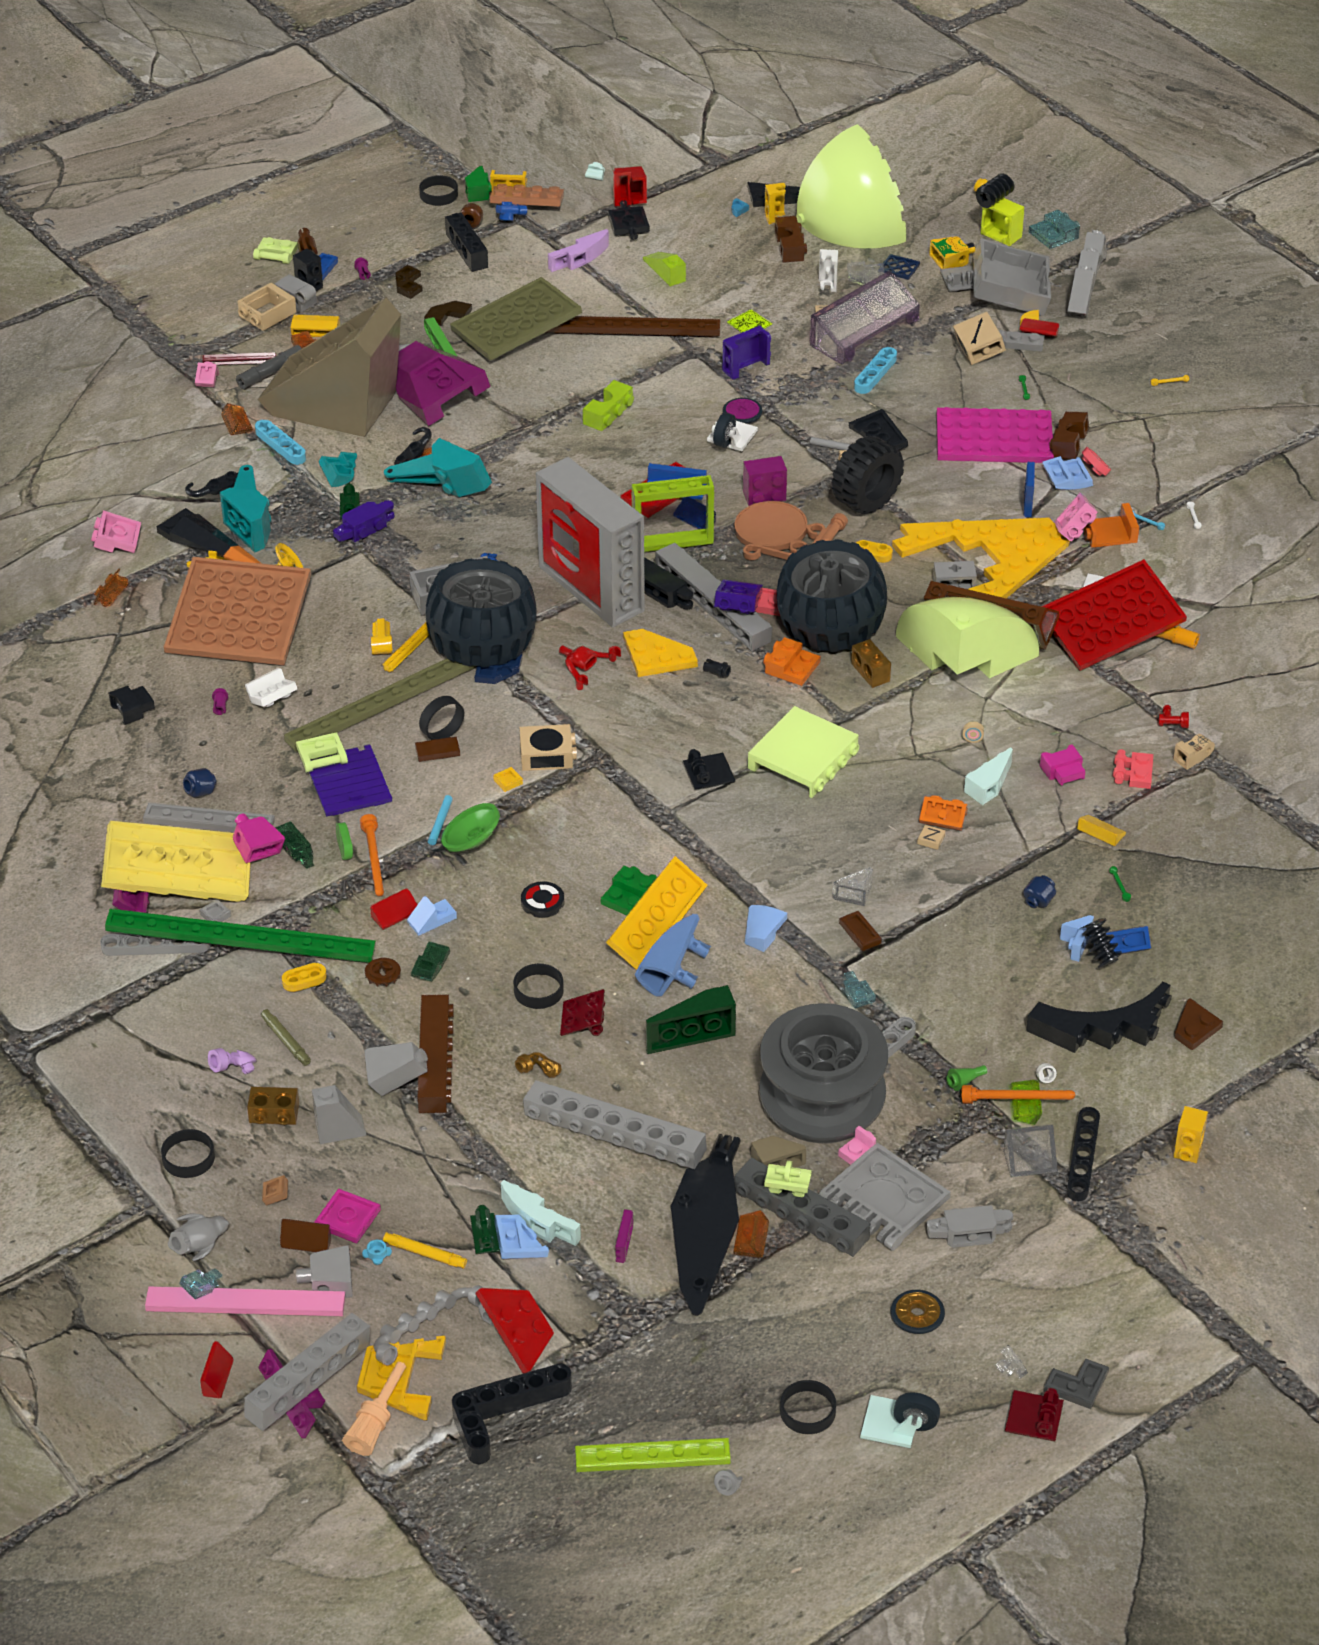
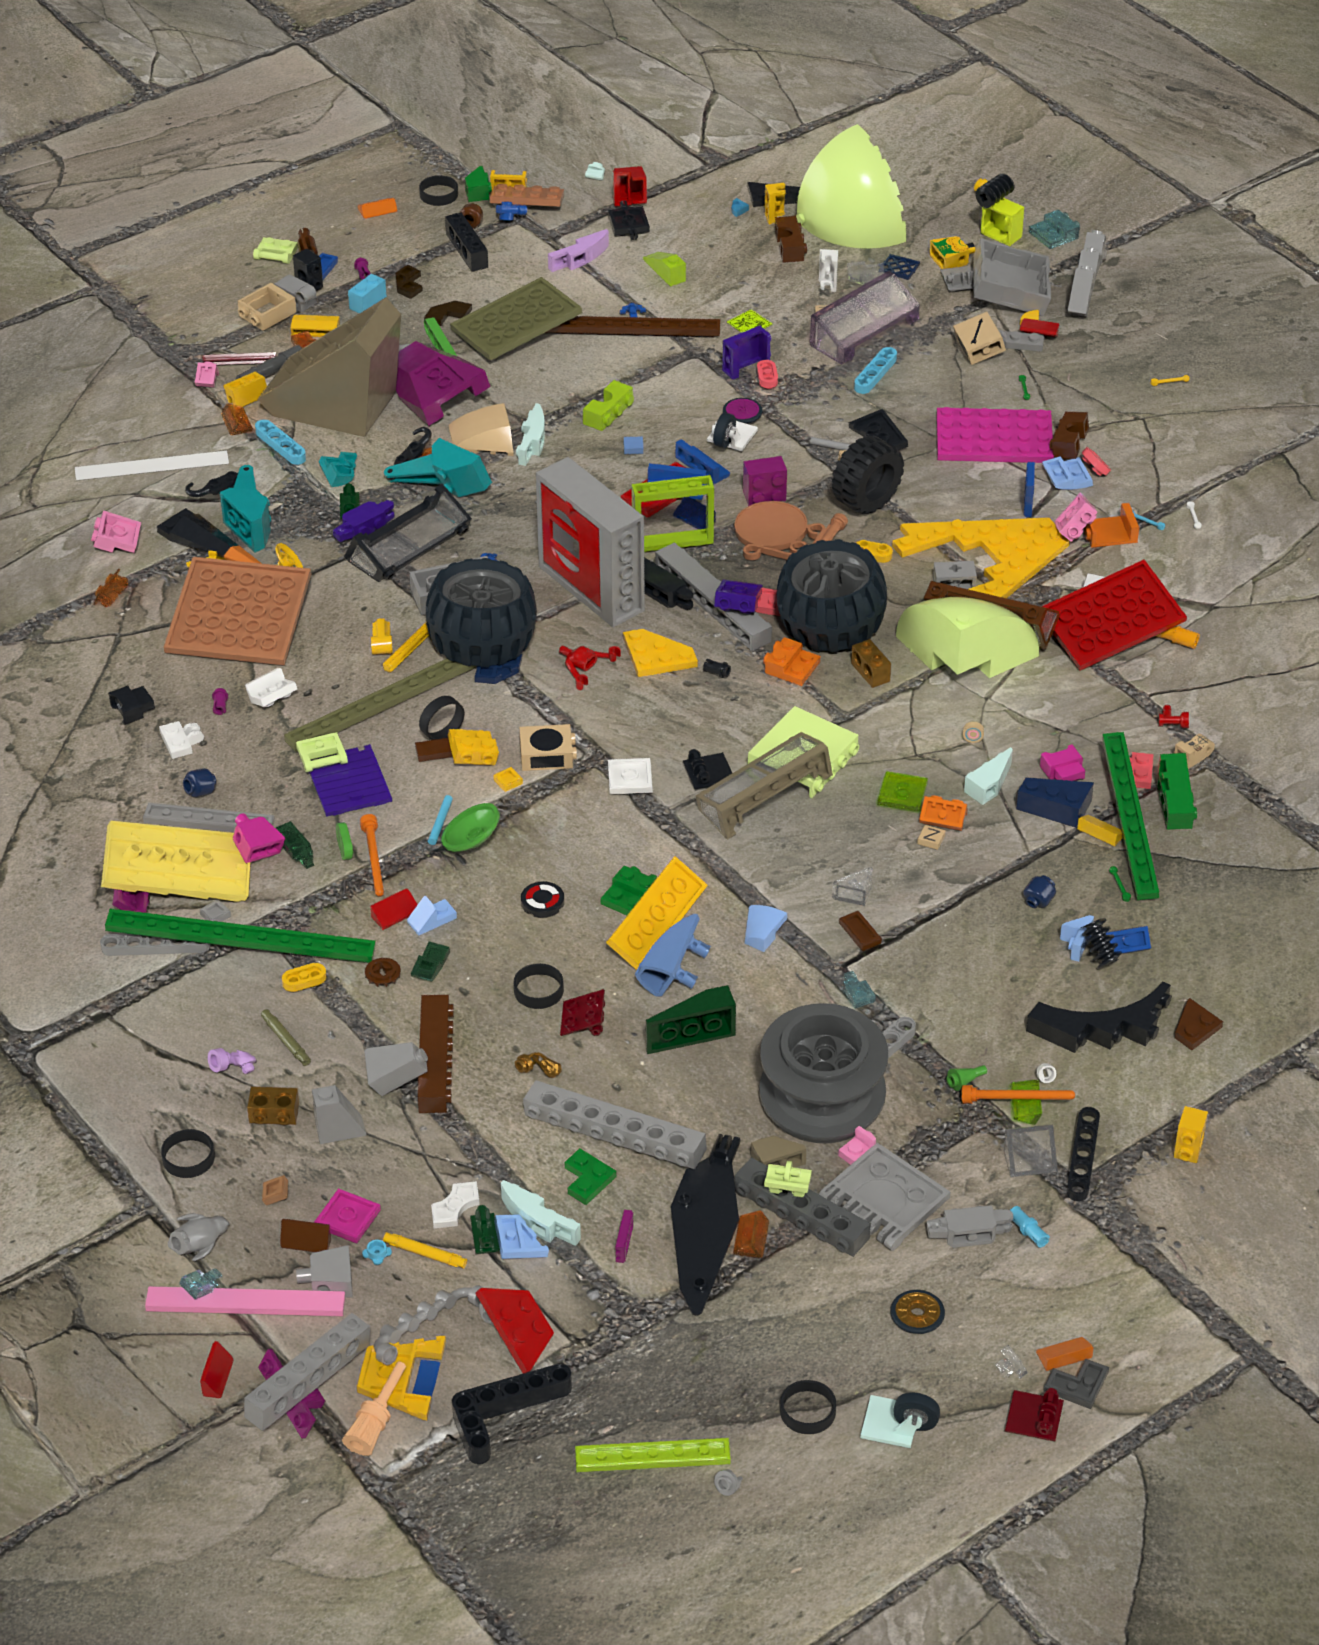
(151, 465): none -> white sticker
(179, 739): none -> white hinge
(245, 389): none -> yellow hinge
(367, 293): none -> medium azure brick
(377, 208): none -> orange slope
(408, 536): none -> windscreen
(426, 1377): none -> blue sticker
(447, 1212): none -> white tile
(473, 747): none -> yellow plate
(483, 430): none -> tan wedge
(533, 436): none -> light aqua slope
(592, 1175): none -> green plate
(630, 776): none -> white plate
(632, 309): none -> blue piece
(633, 445): none -> medium blue tile
(697, 459): none -> blue panel
(761, 779): none -> dark tan windscreen
(767, 374): none -> coral plate
(902, 791): none -> clear neon green plate
(1029, 1227): none -> medium azure pin
(1055, 799): none -> dark blue wedge
(1065, 1353): none -> orange slope
(1130, 816): none -> green plate
(1175, 791): none -> green wedge

